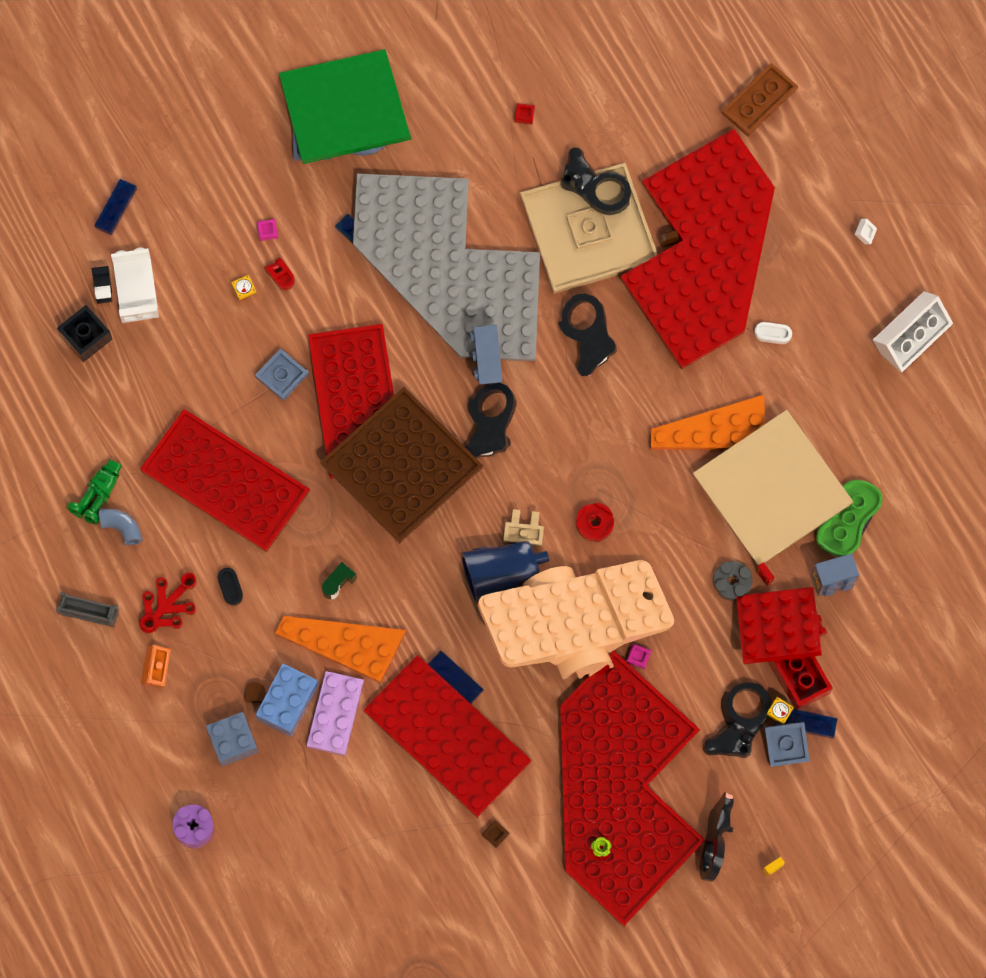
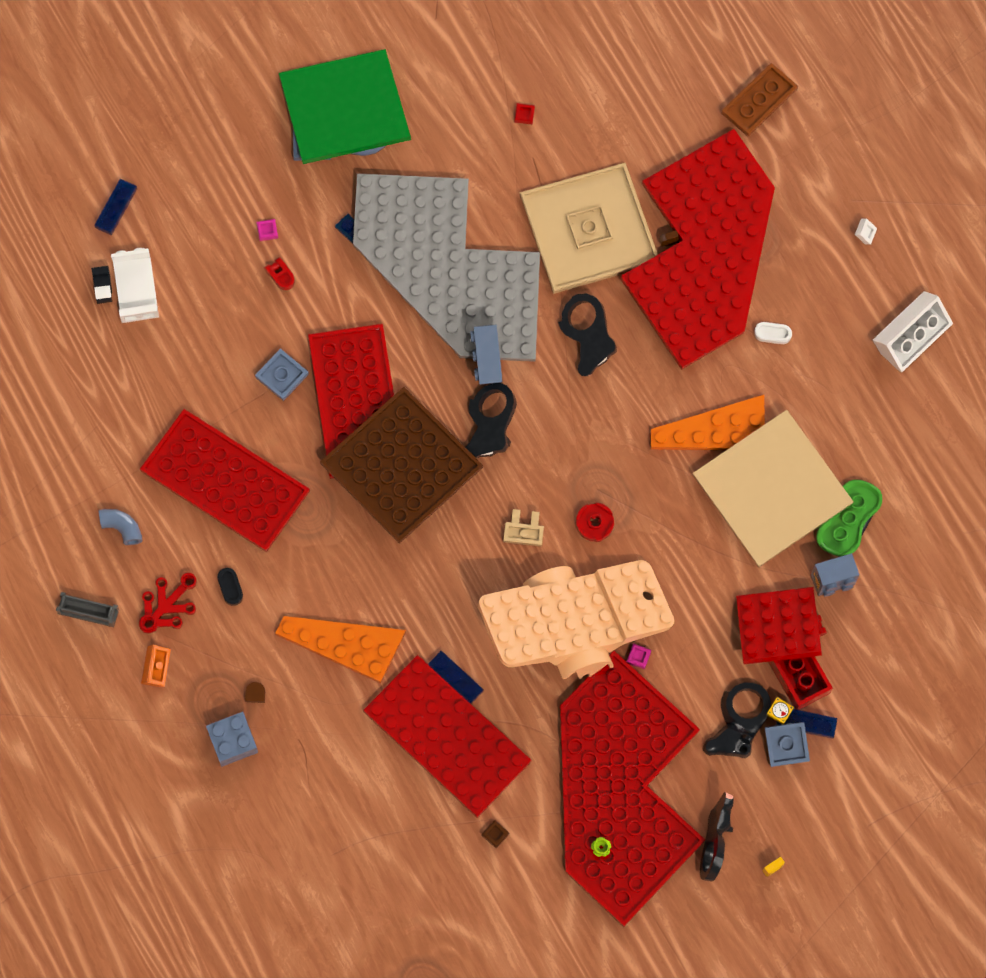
(84, 333): black brick -> none
(100, 485): green piece -> none
(185, 818): medium lavender brick -> none
(243, 287): tile -> none
(287, 700): medium blue brick -> none
(335, 713): lavender plate -> none
(337, 580): dark green leg -> none
(500, 567): dark blue torso -> none
(583, 180): black animal -> none
(729, 570): dark grey plate -> none
(765, 574): red tile -> none

